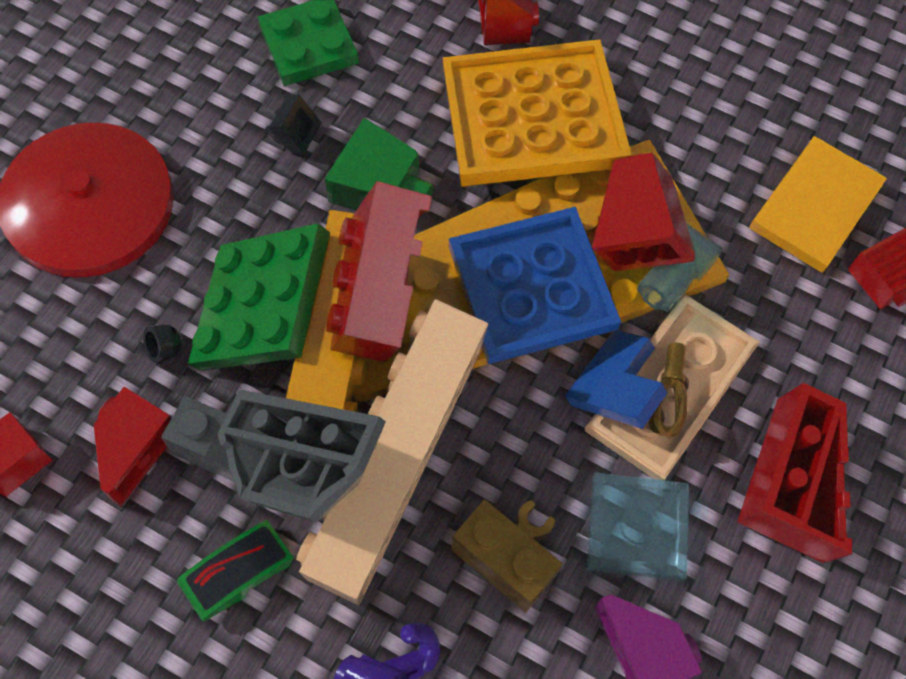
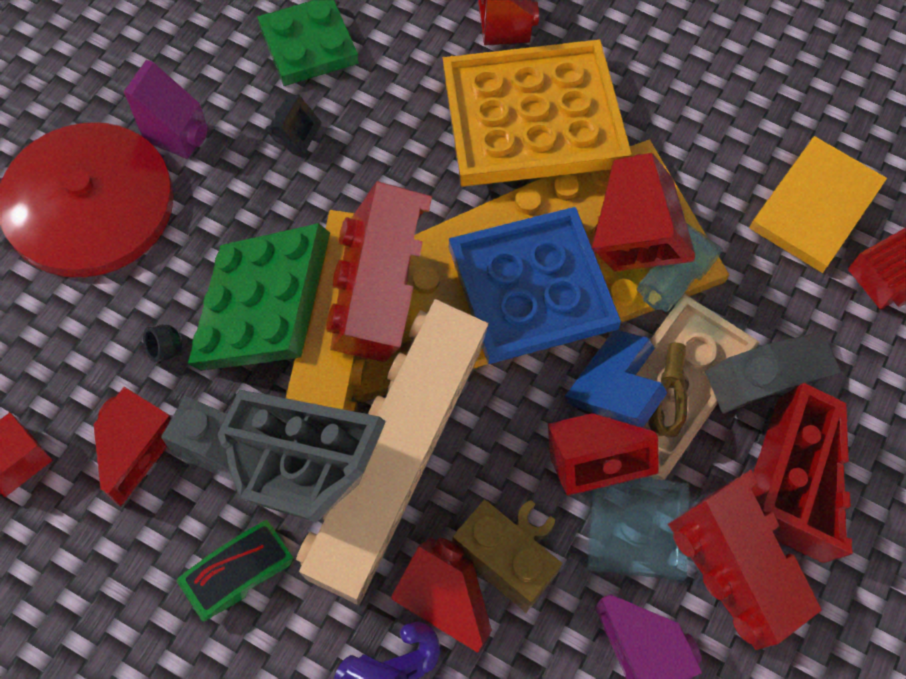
(165, 111): none -> magenta slope
(369, 158): green torso -> none
(445, 592): none -> red slope
(600, 452): none -> red slope
(745, 563): none -> red wedge
(771, 370): none -> dark grey slope

